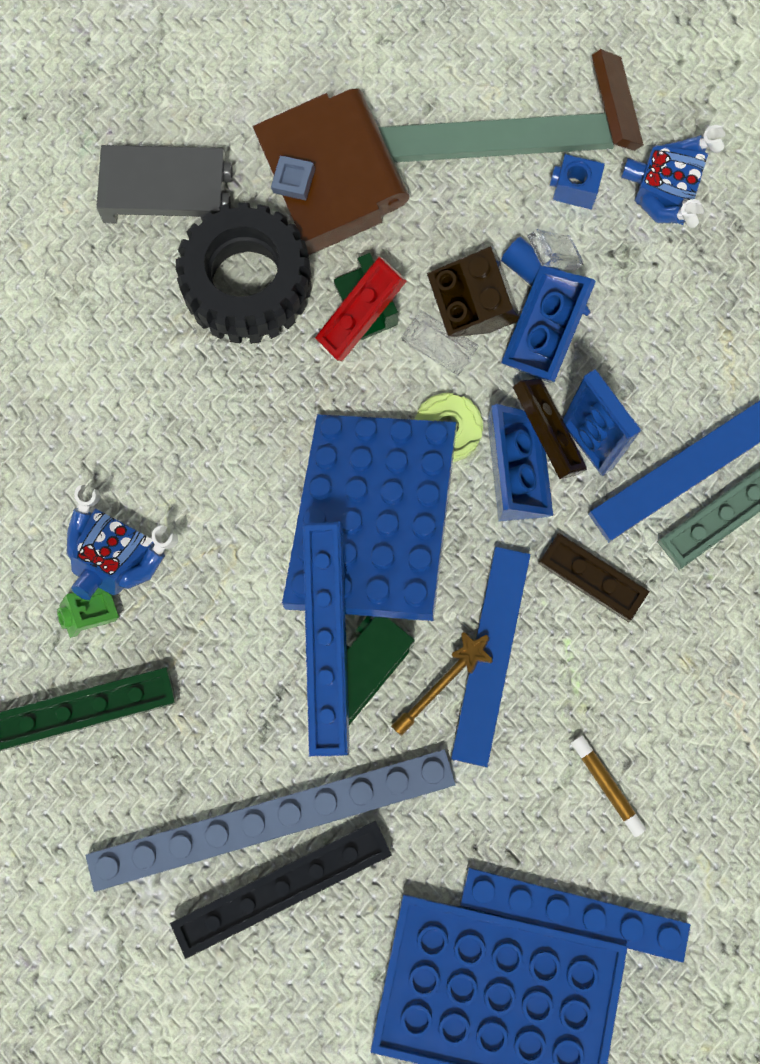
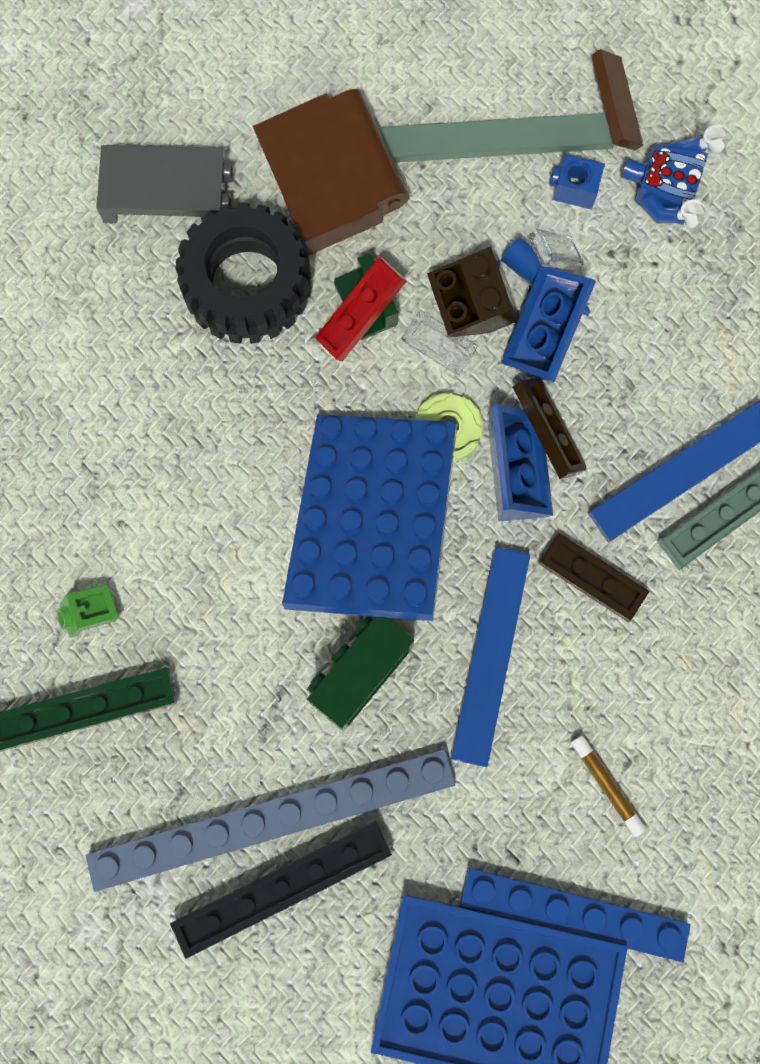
(109, 552): torso -> none
(293, 177): sand blue plate -> none
(325, 639): blue tile -> none
(469, 655): pearl gold piece -> none
(600, 423): blue tile -> none

